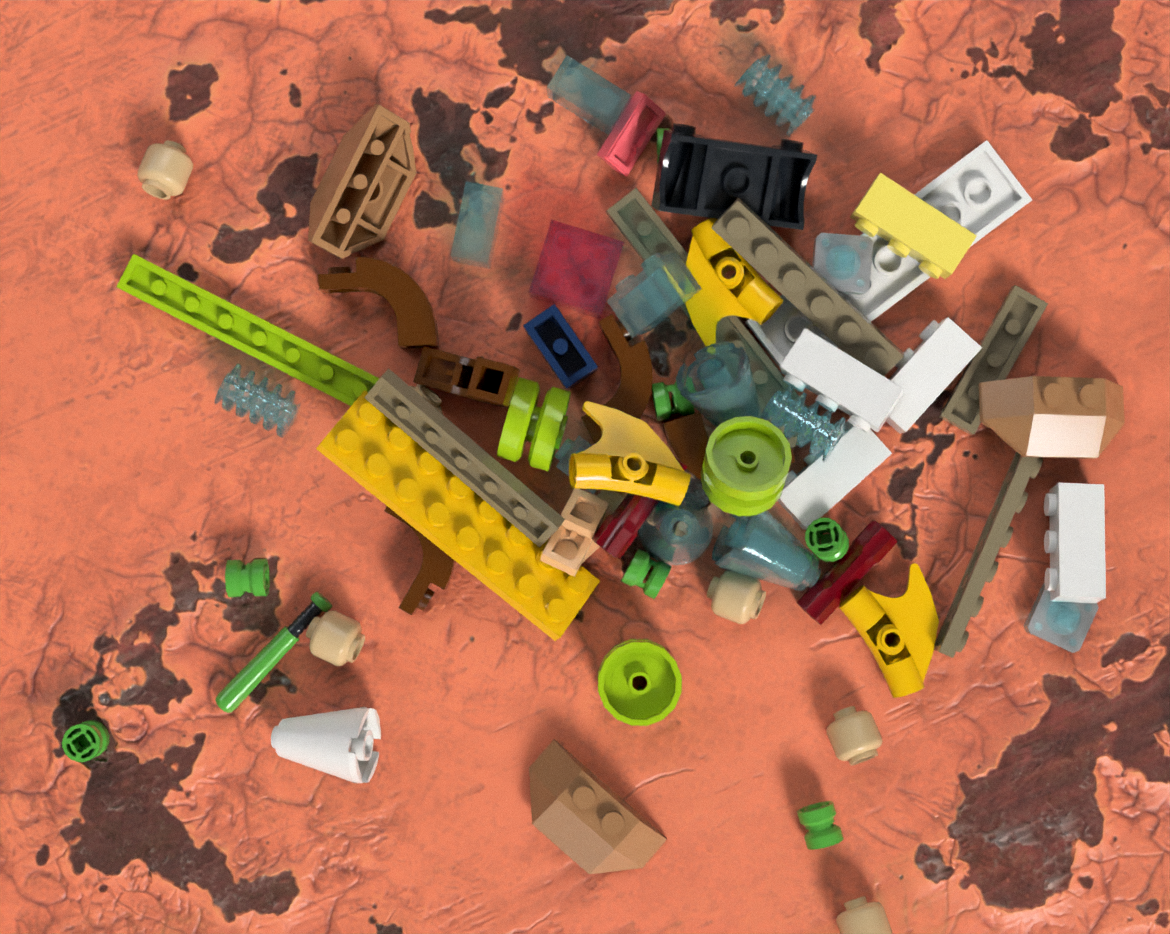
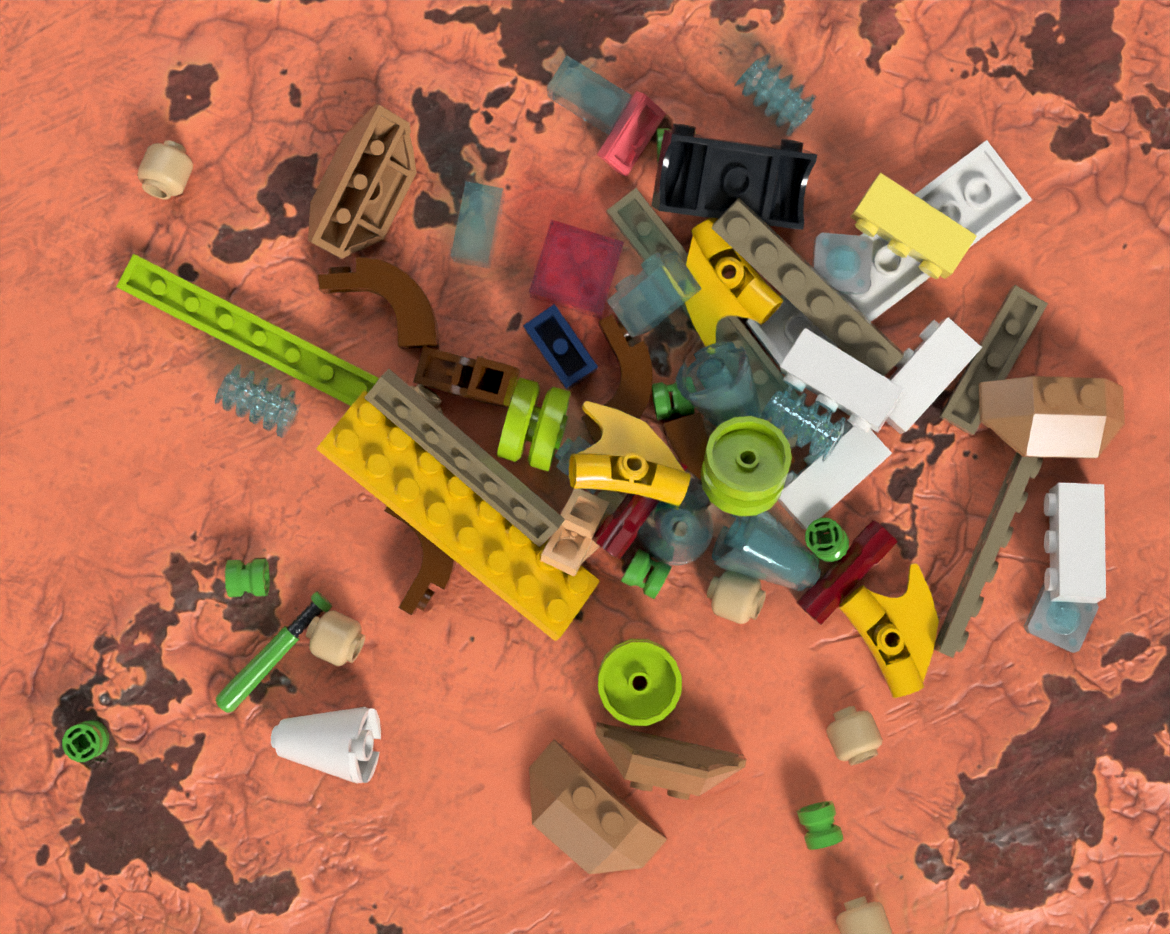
(667, 762): none -> medium nougat wedge

